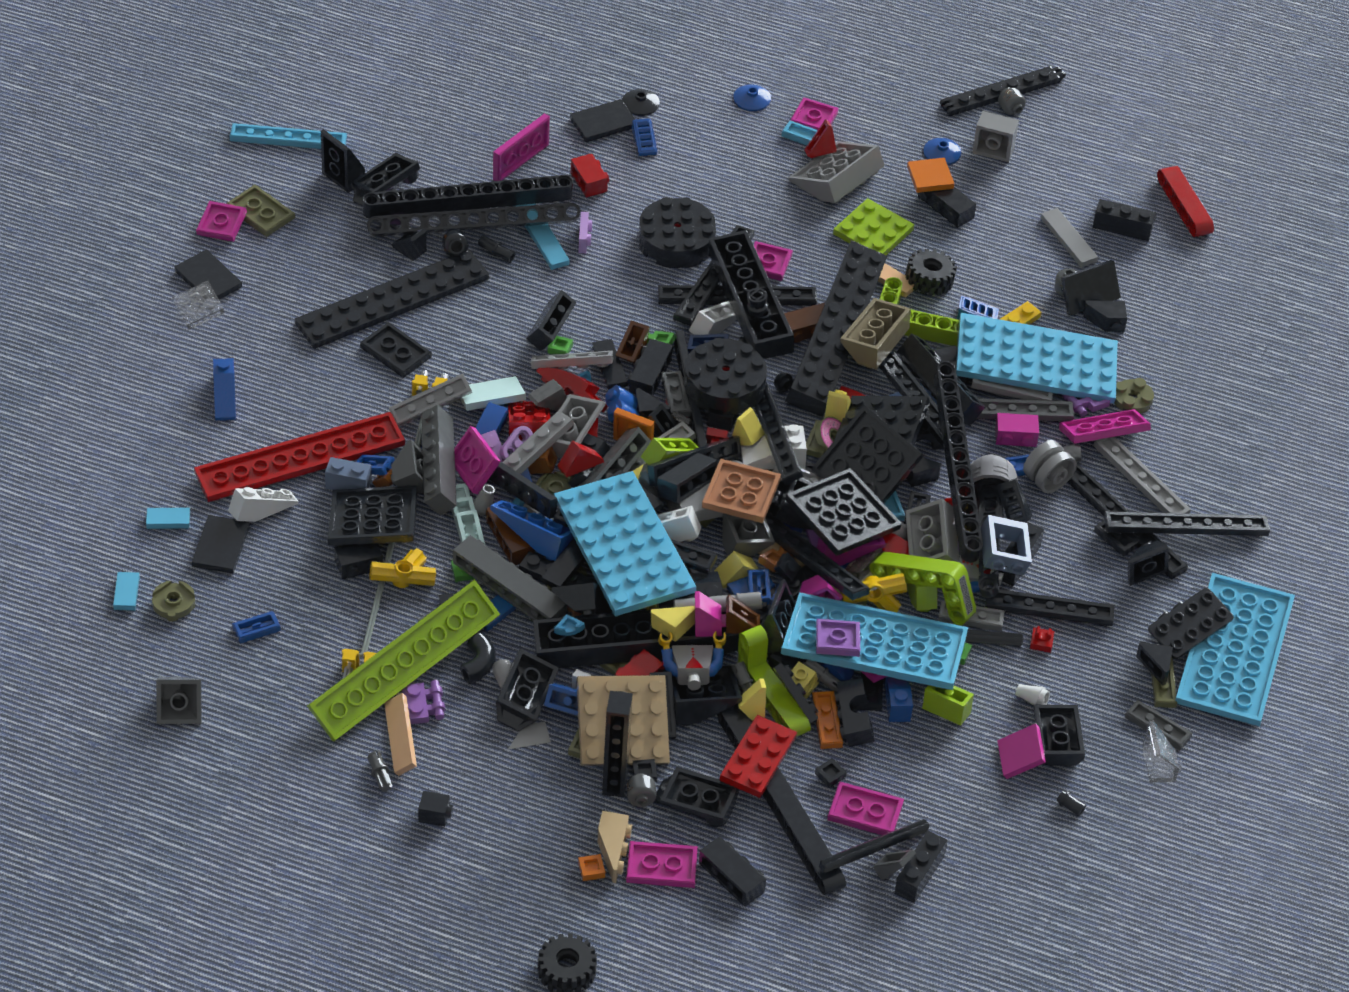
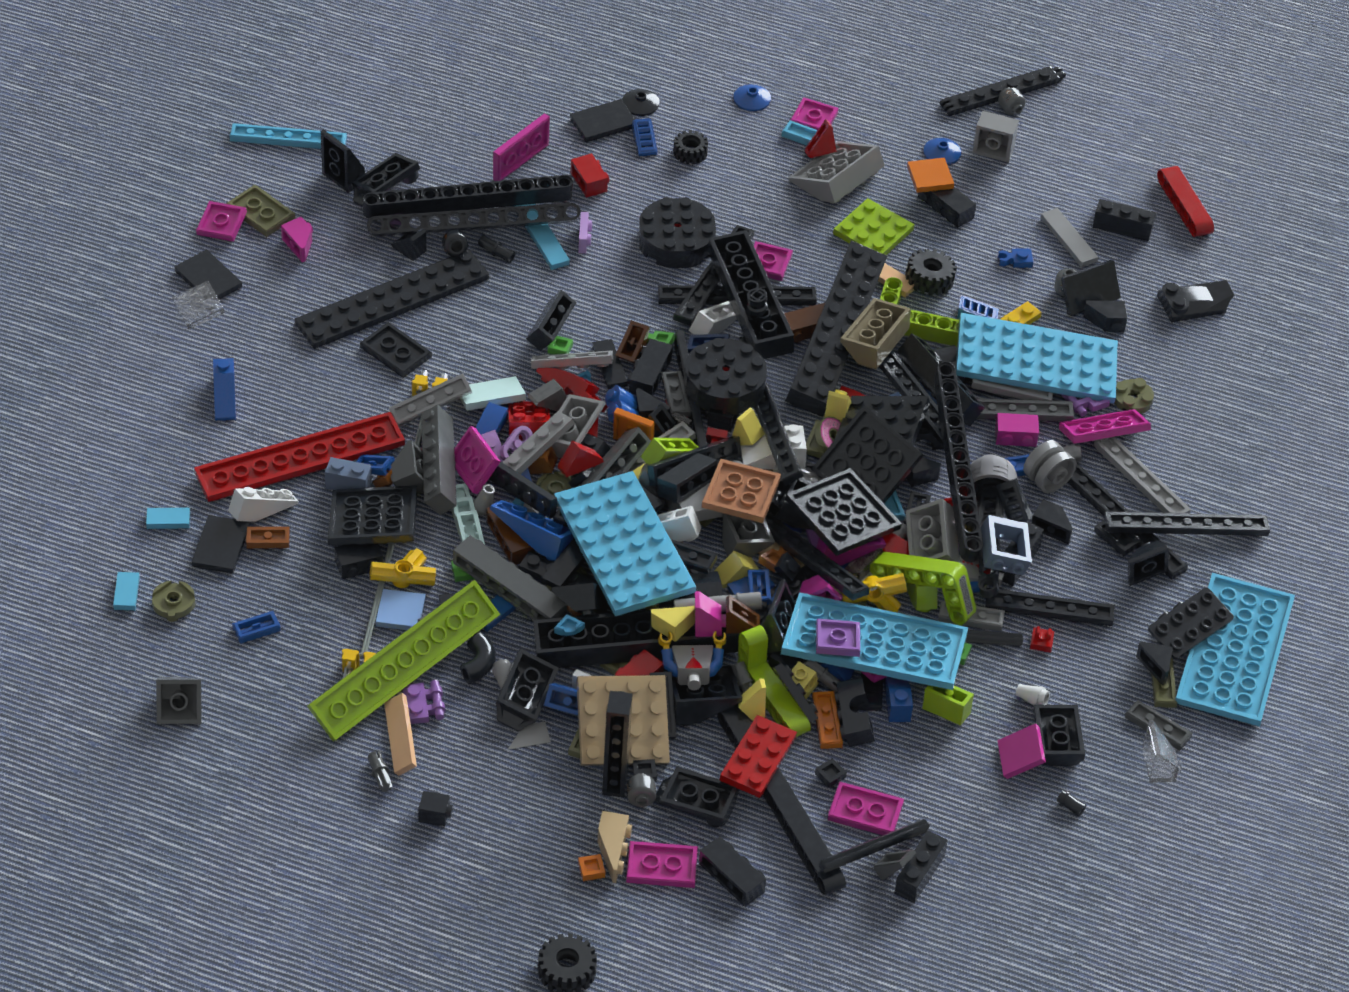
(268, 537): none -> dark orange plate
(298, 237): none -> dark pink slope
(400, 609): none -> light blue tile
(687, 154): none -> black tyre
(783, 382): black plate -> none
(1018, 257): none -> blue plate
(1053, 521): none -> black slope
(1195, 300): none -> black slope

